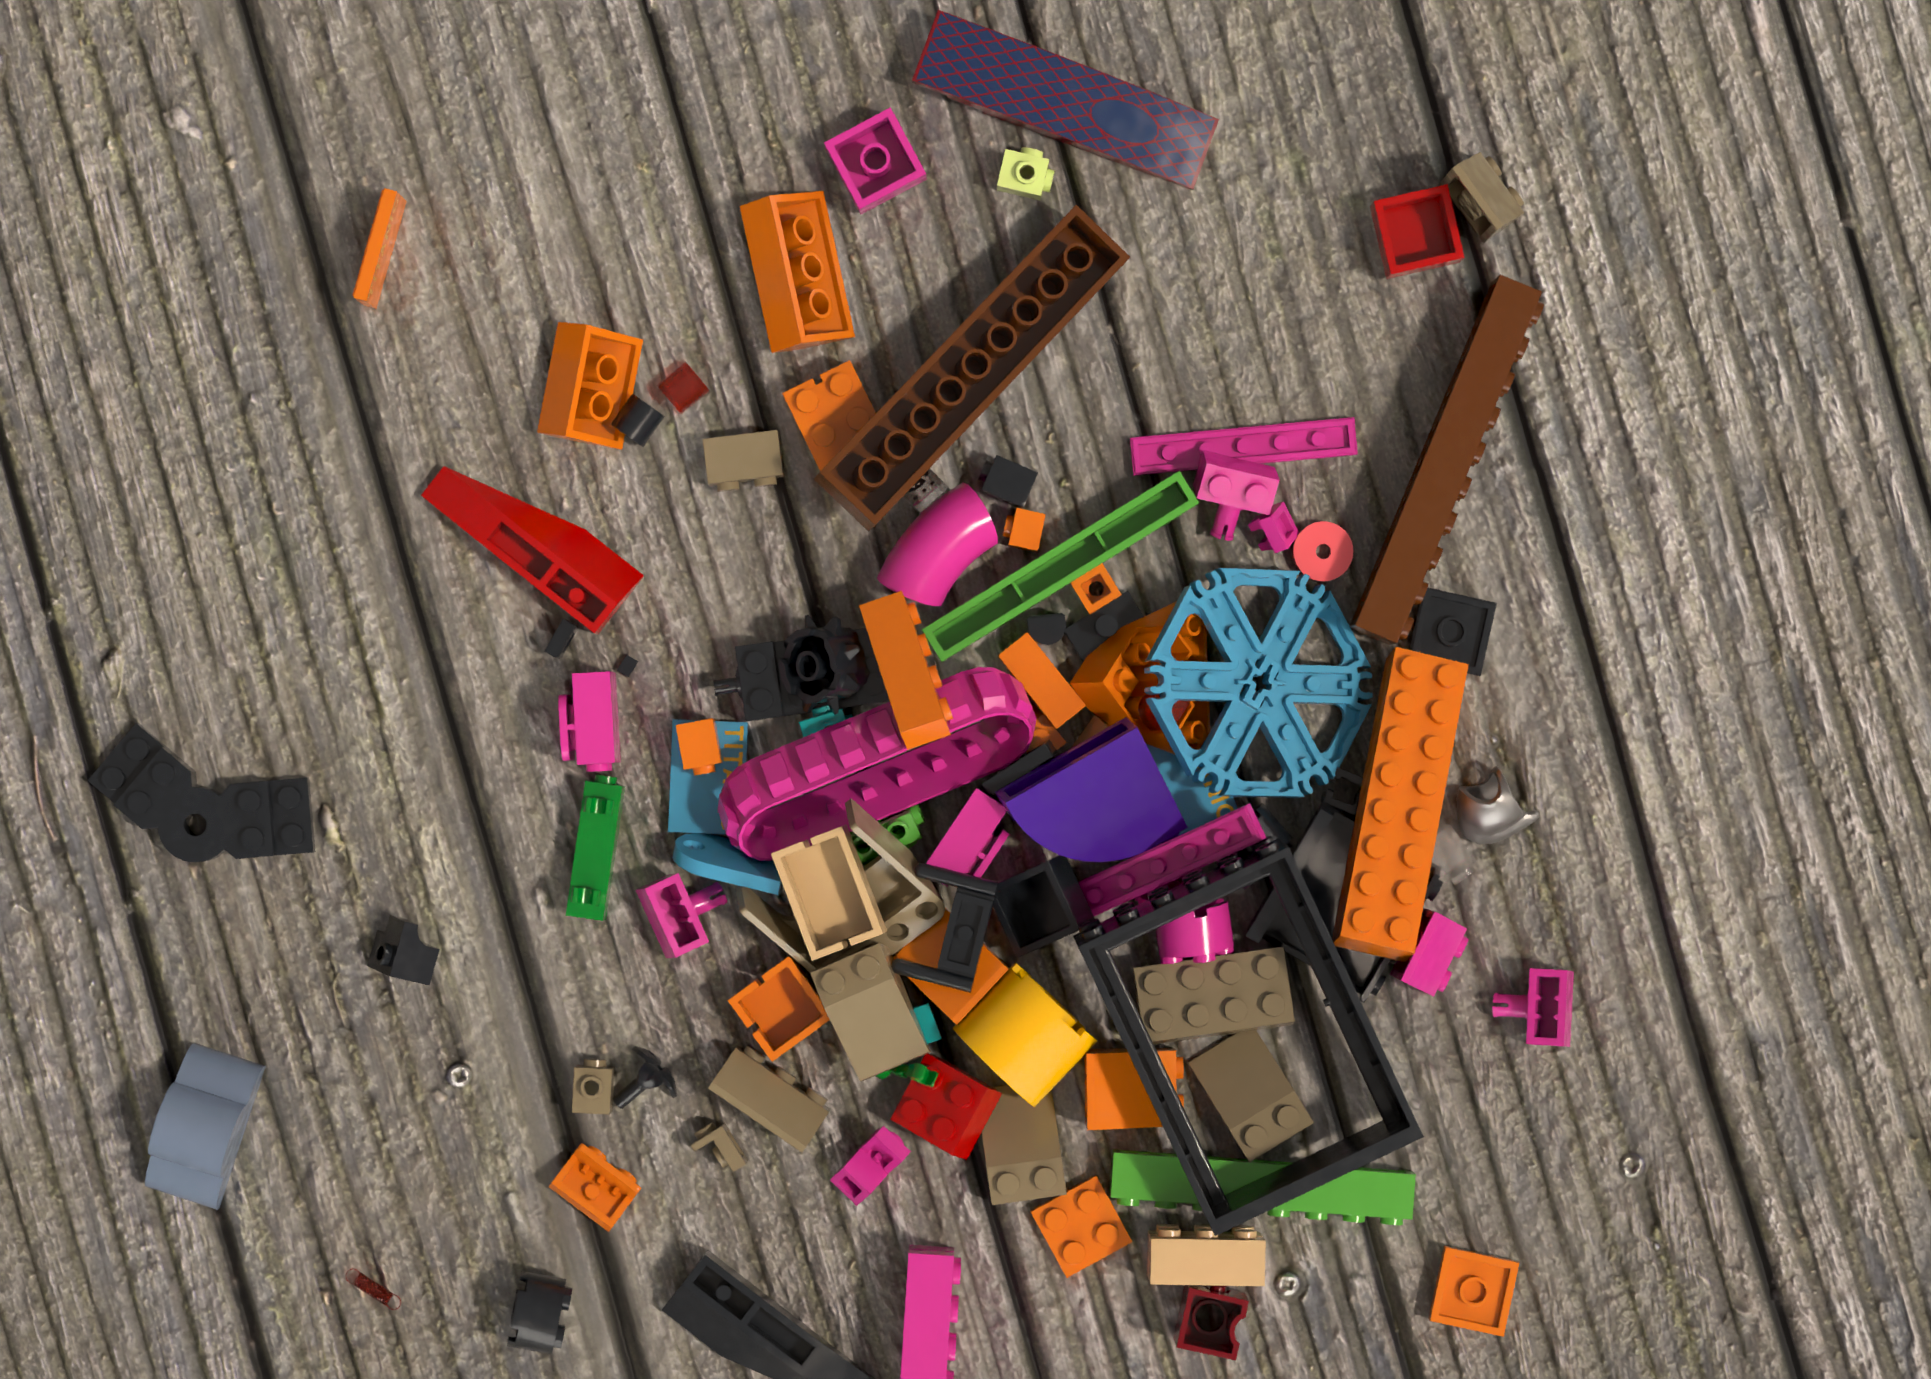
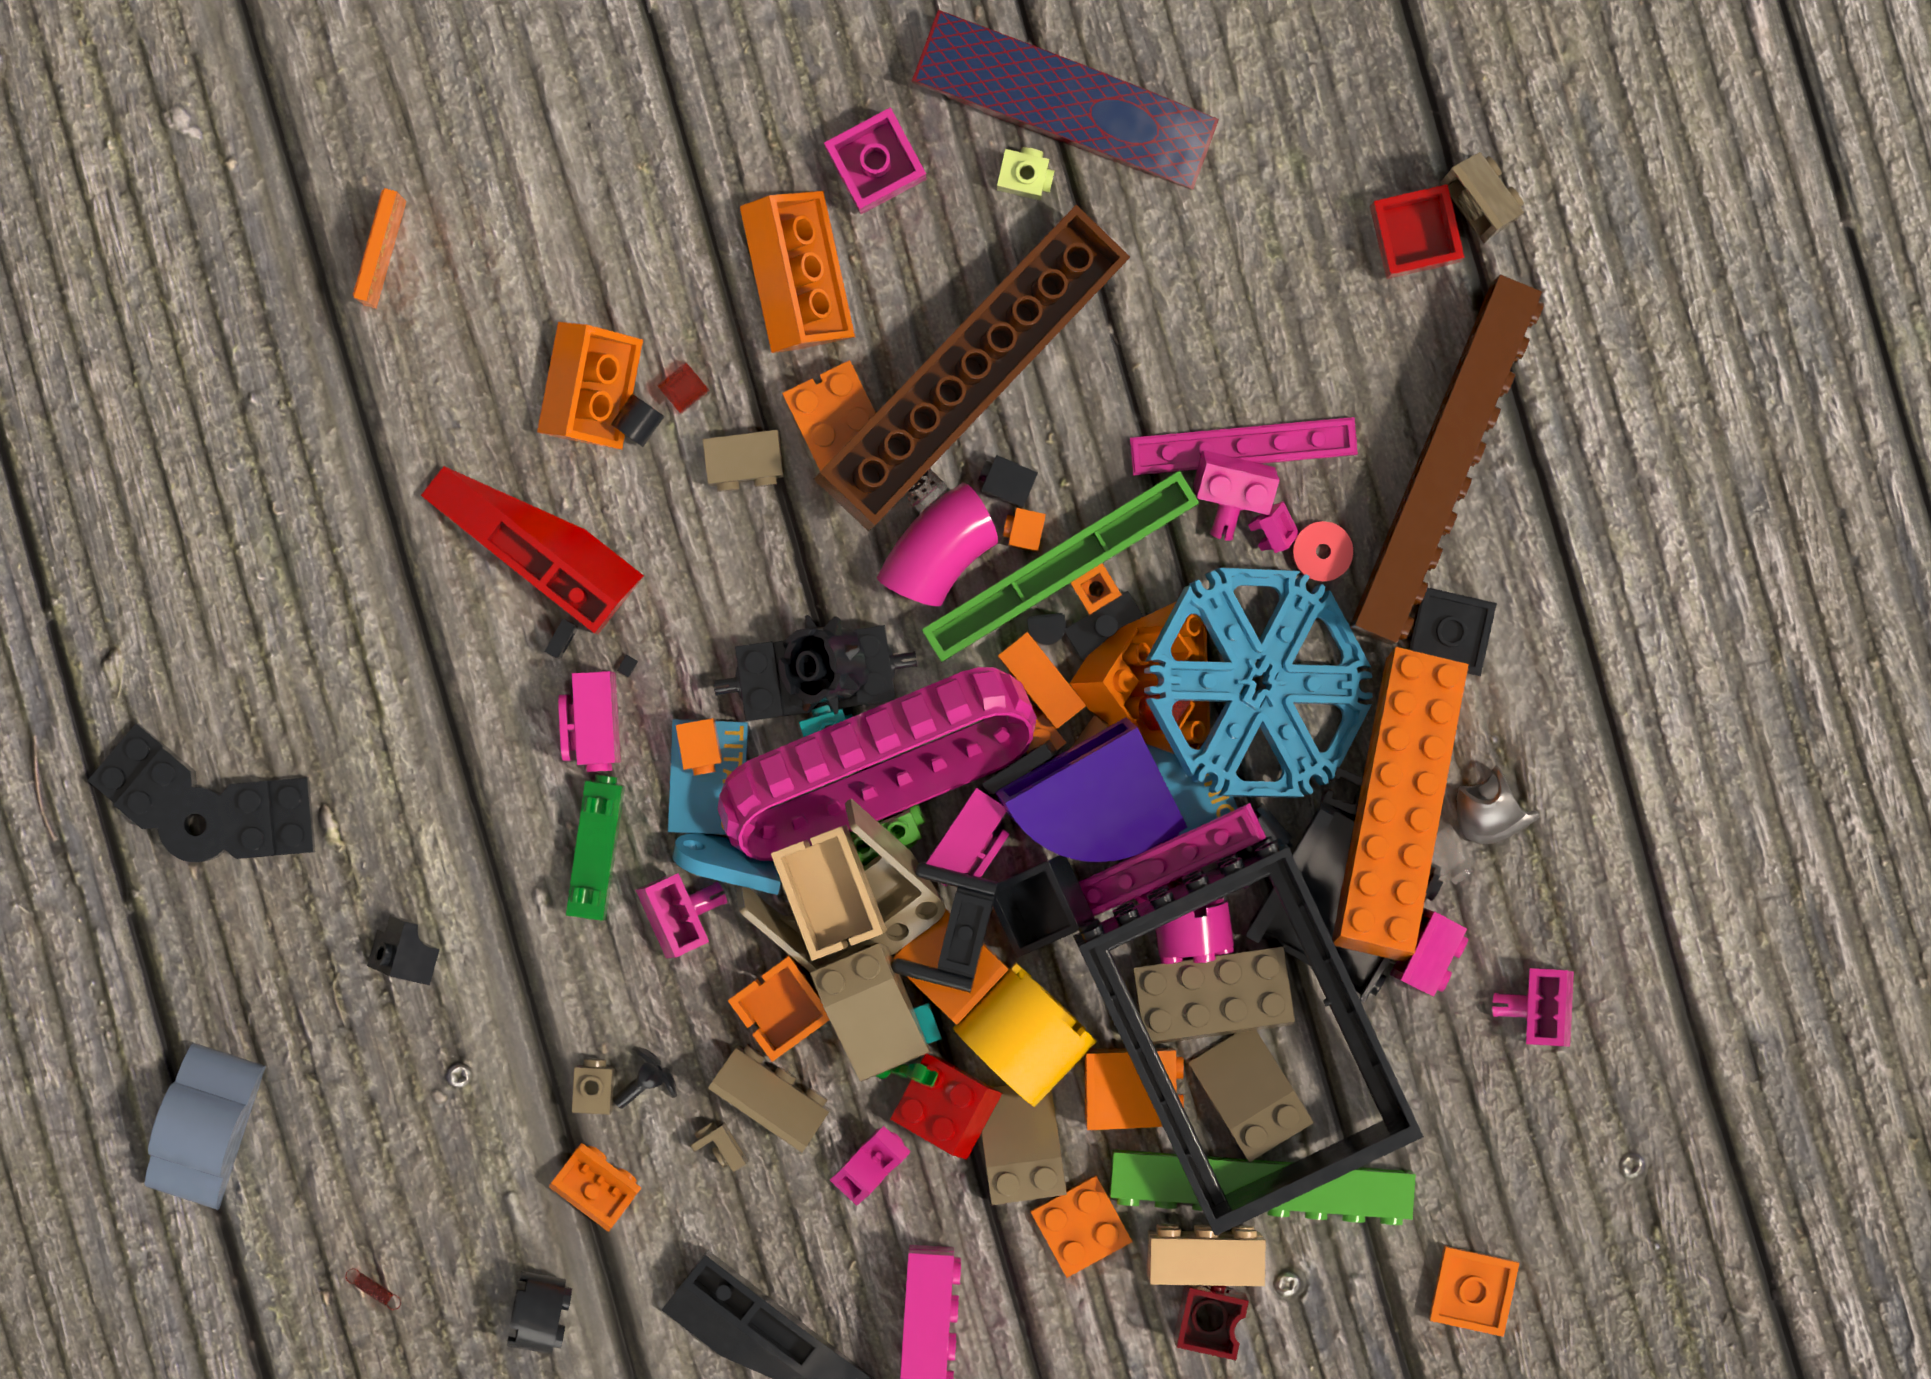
(905, 670): orange brick -> none

